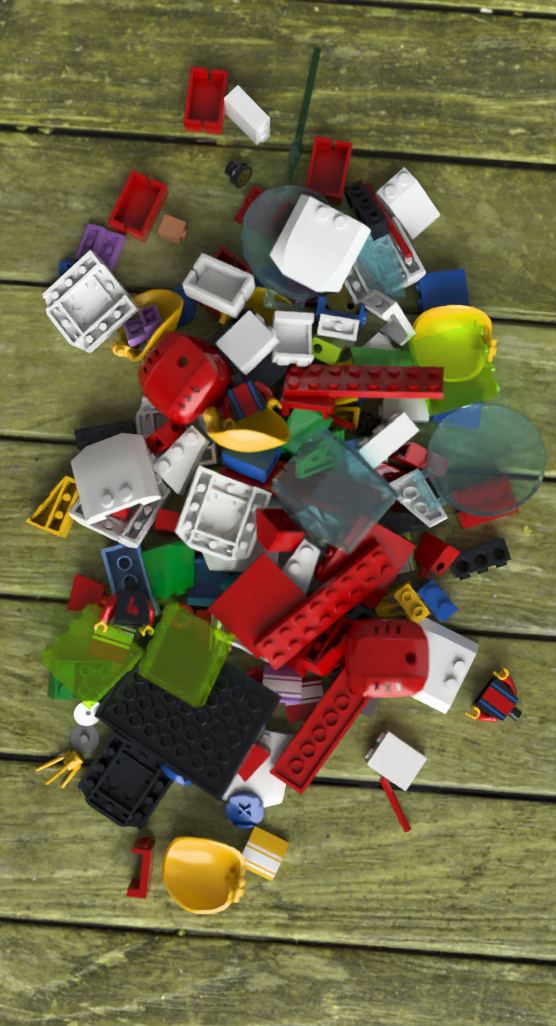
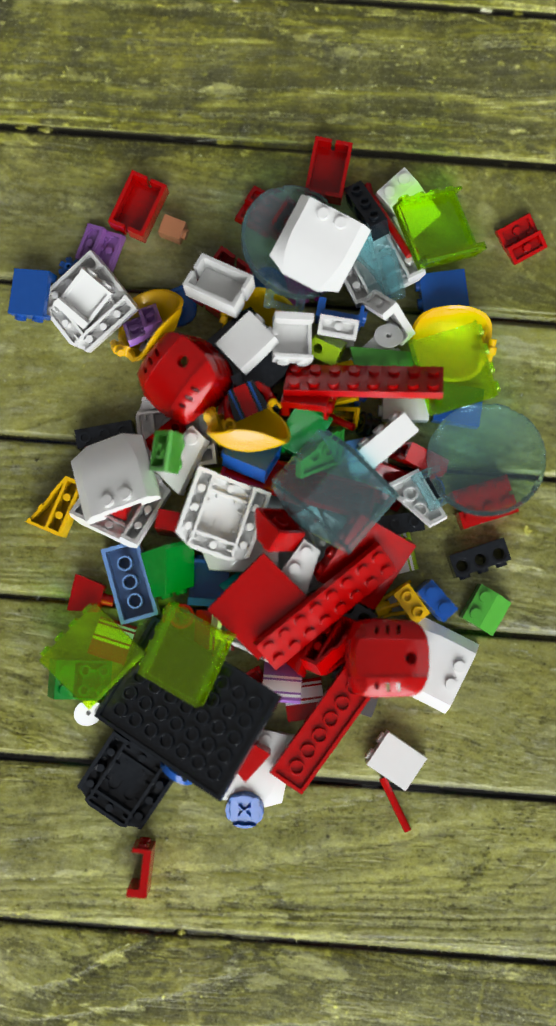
(30, 294): none -> blue panel
(72, 761): yellow plant -> none
(84, 738): light grey piece -> none
(85, 297): none -> white panel
(128, 609): black torso -> none
(167, 451): none -> bright green slope
(203, 874): yellow piece -> none
(206, 100): red piece -> none
(239, 173): black piece -> none
(247, 115): white brick -> none
(264, 853): slope -> none
(297, 148): clear green piece -> none
(340, 300): light yellow plate -> none
(388, 335): none -> white piece
(434, 556): red torso -> none
(436, 228): none -> clear neon green panel
(485, 609): none -> bright green slope
(496, 699): torso -> none
(521, 239): none -> red slope

